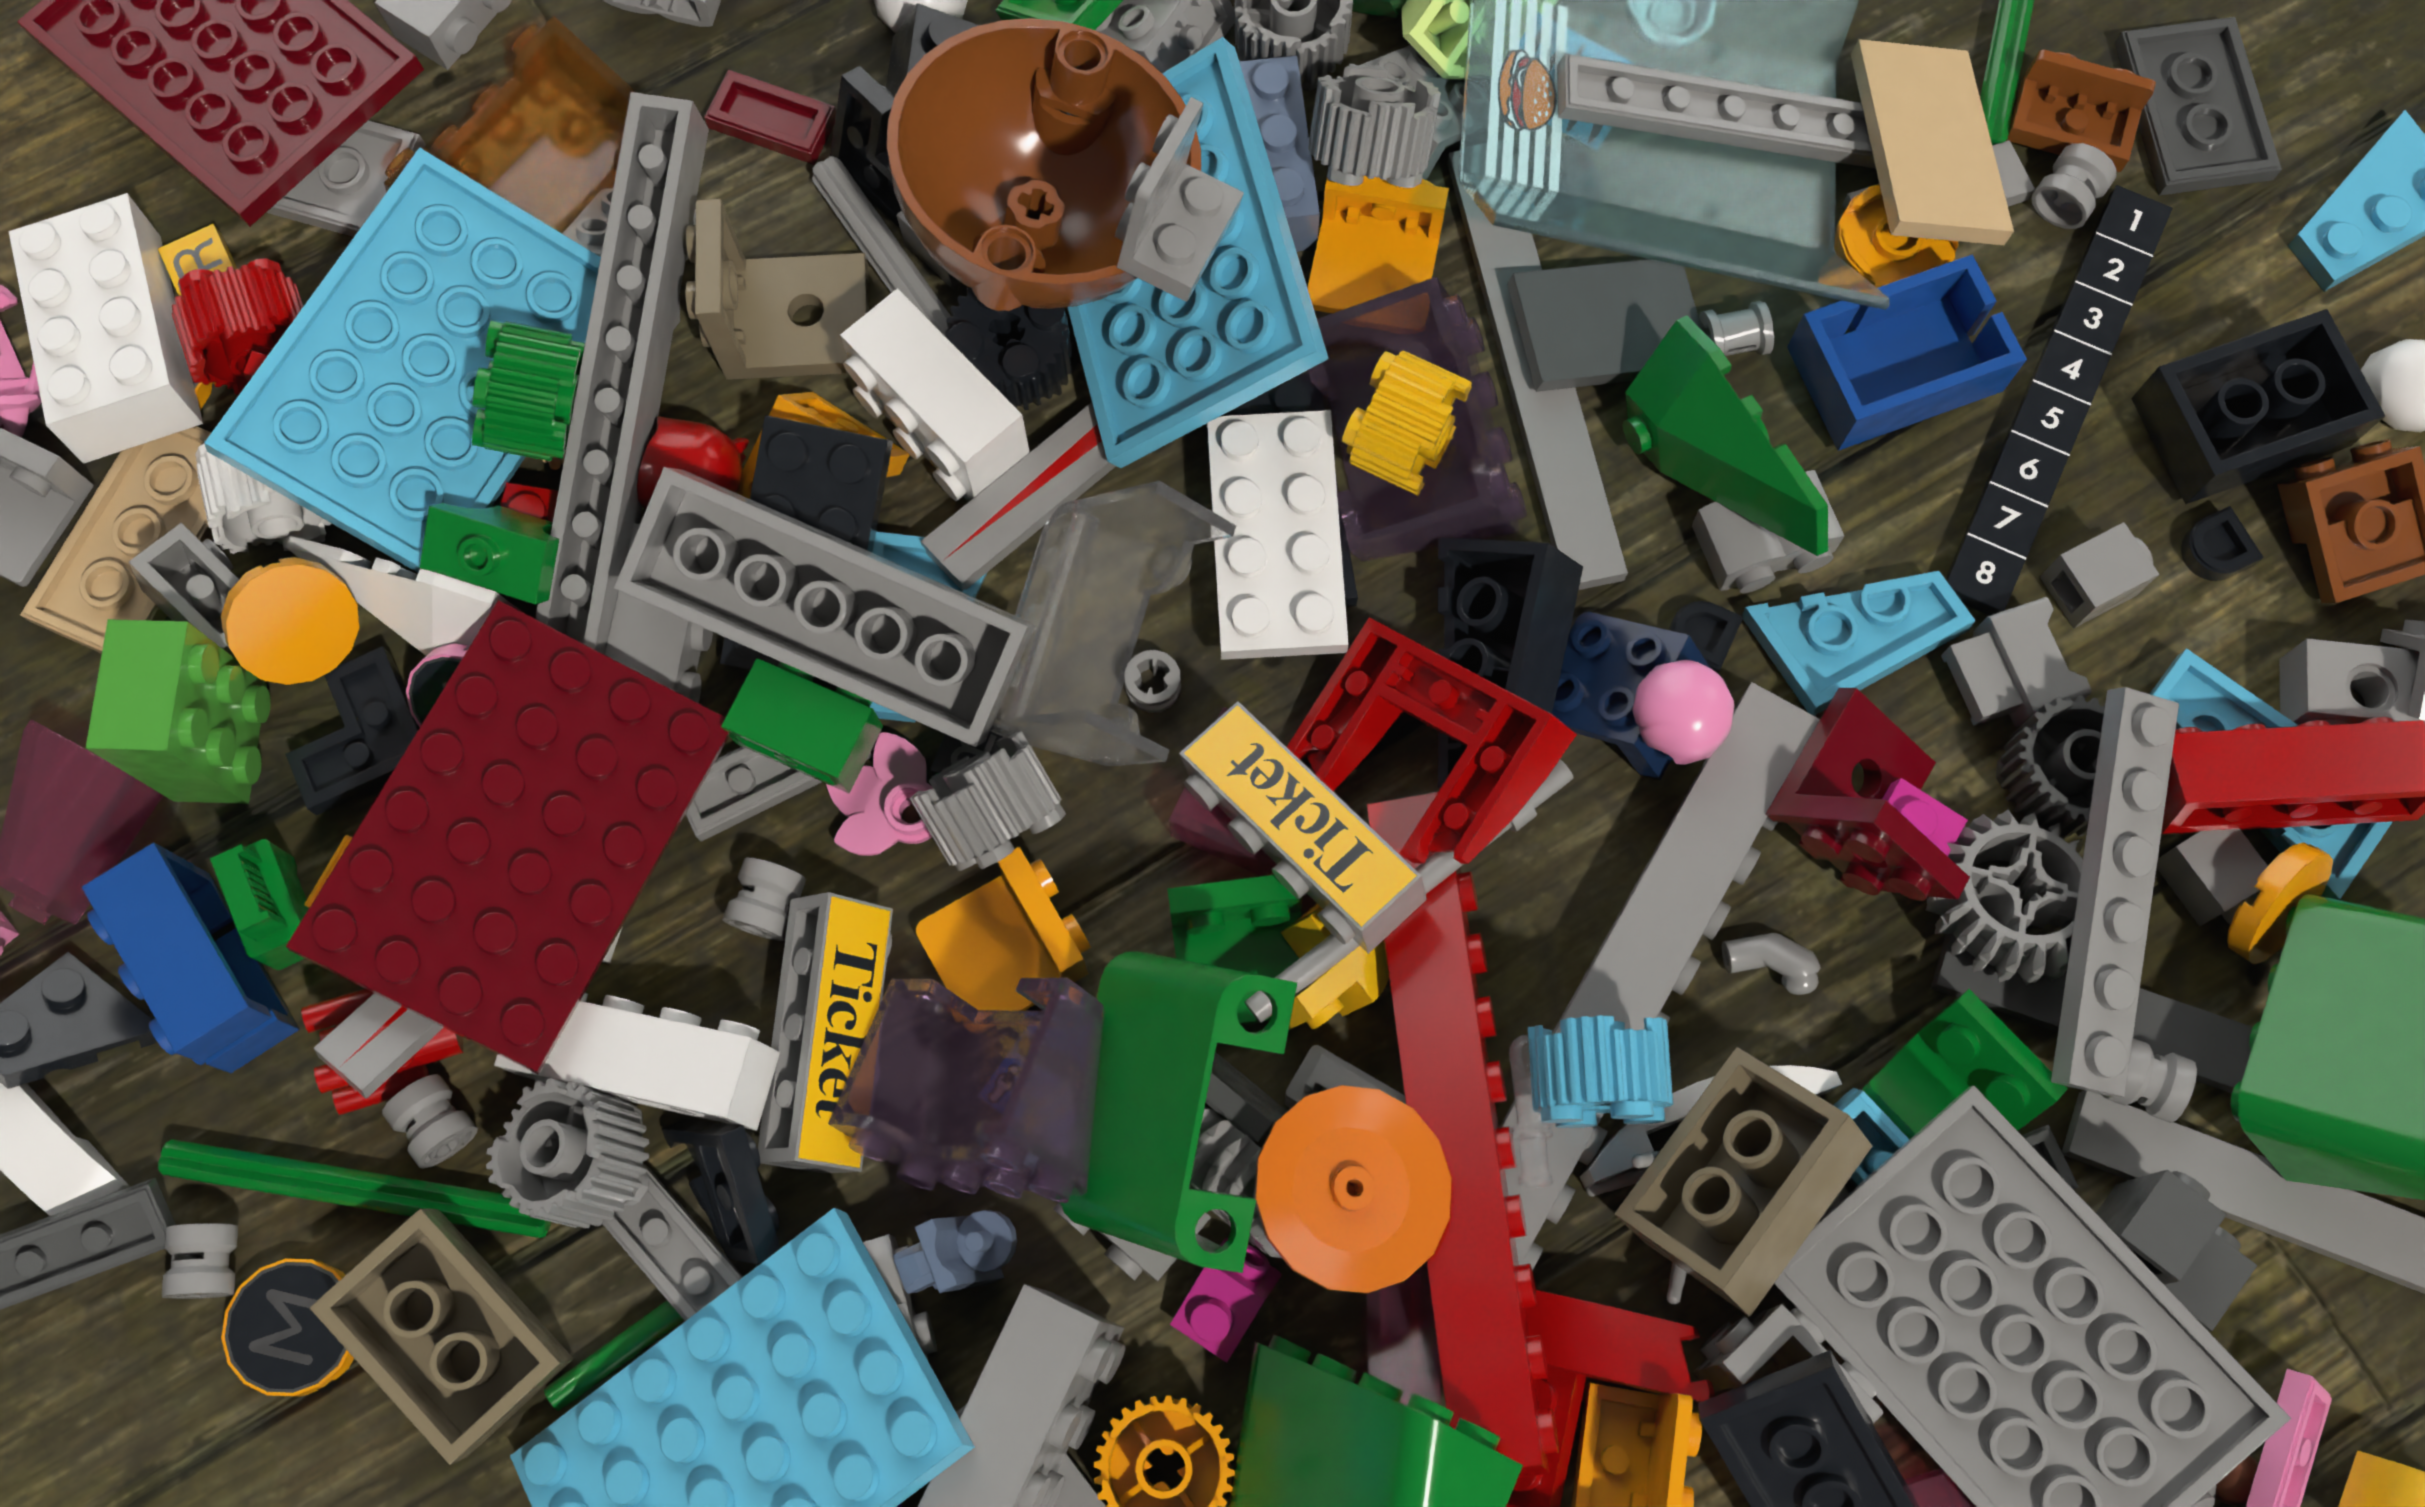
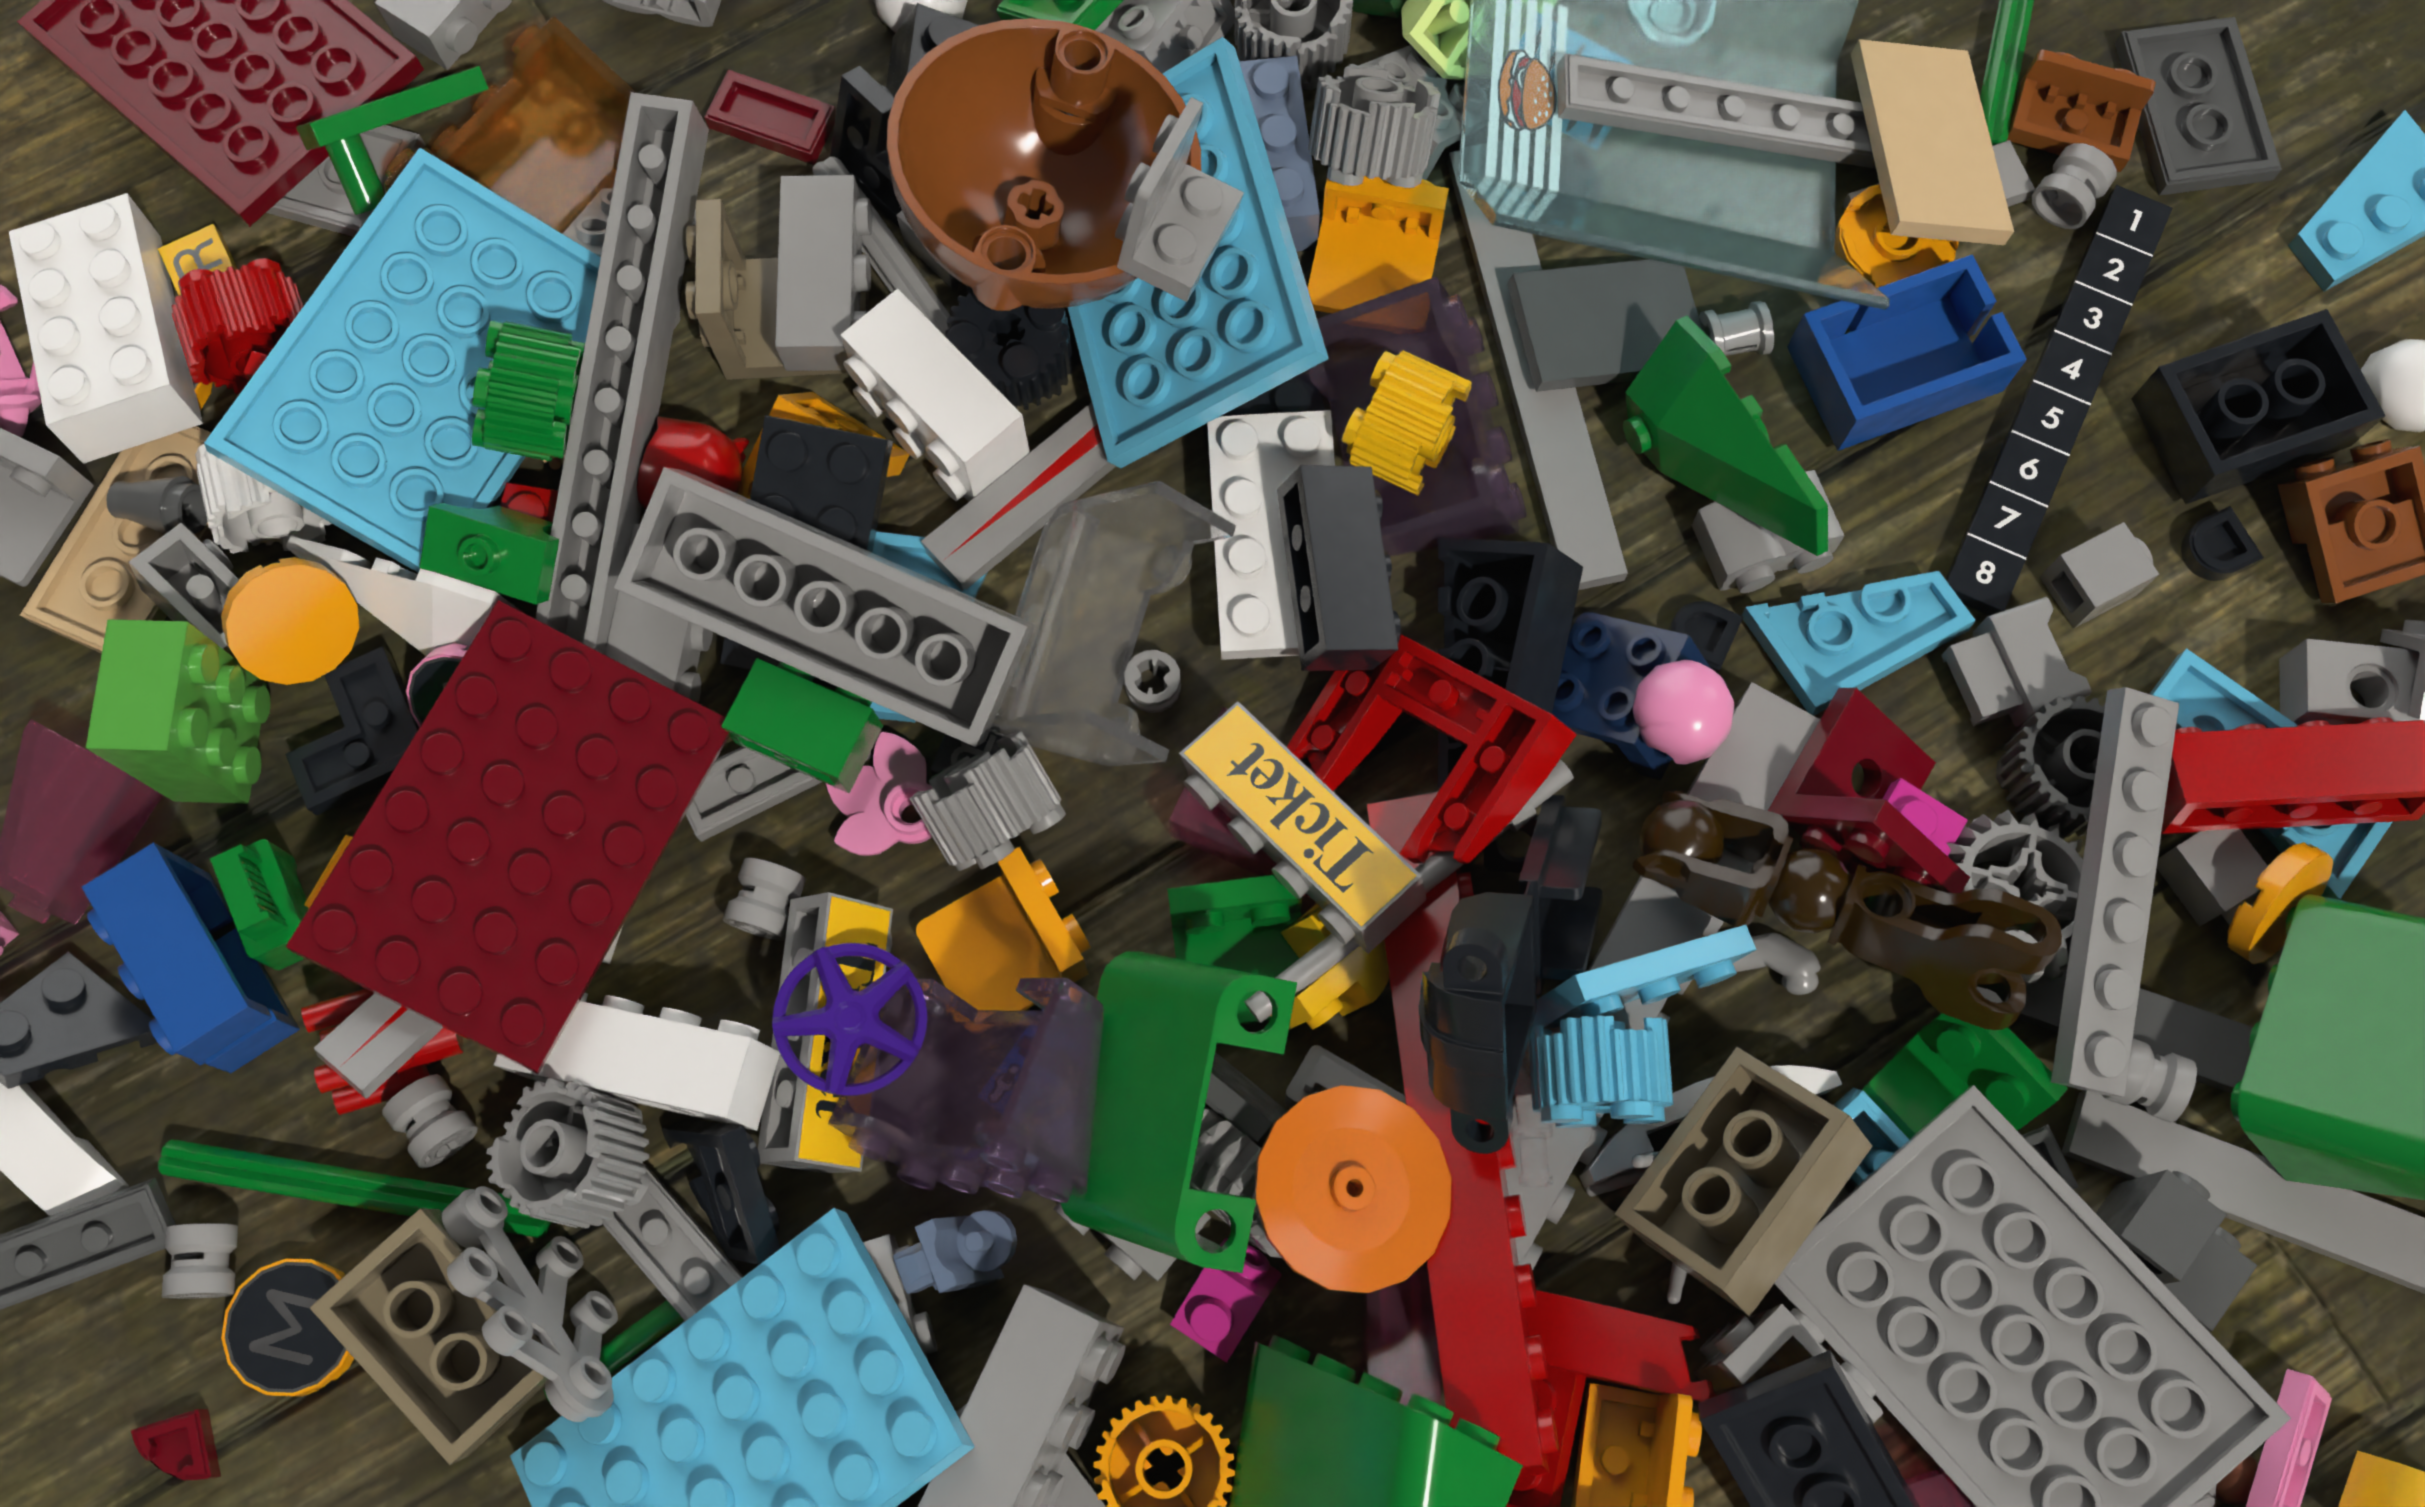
(159, 503): none -> dark grey cone
(180, 1446): none -> dark red tile
(342, 131): none -> green piece
(577, 1379): none -> light grey plant
(820, 269): none -> light grey brick
(849, 1018): none -> dark purple wheel
(1338, 568): none -> black brick
(1495, 962): none -> black piece
(1645, 977): none -> medium azure wing
(1924, 934): none -> dark brown piece

